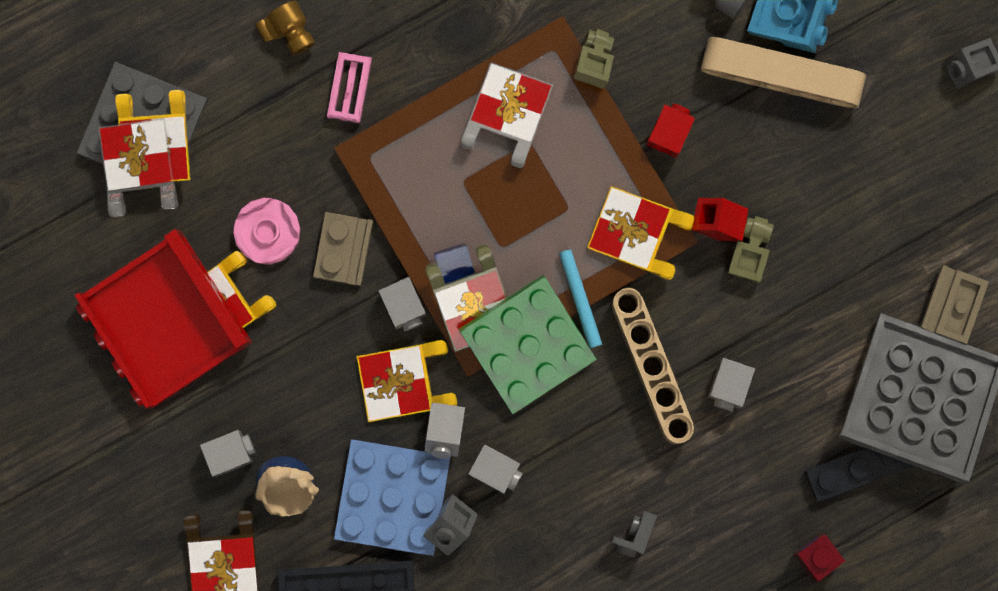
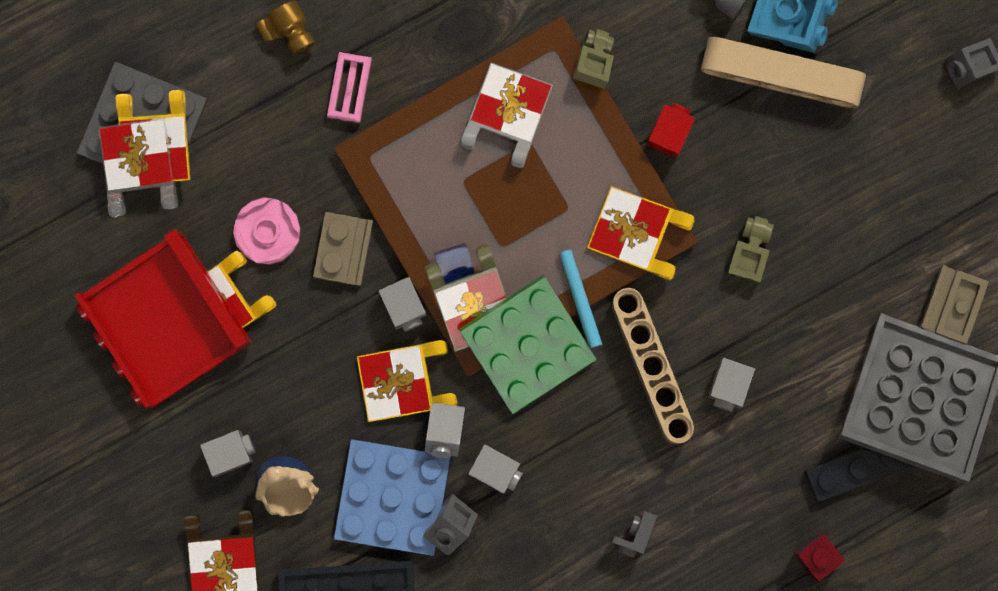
(720, 219): red brick -> none

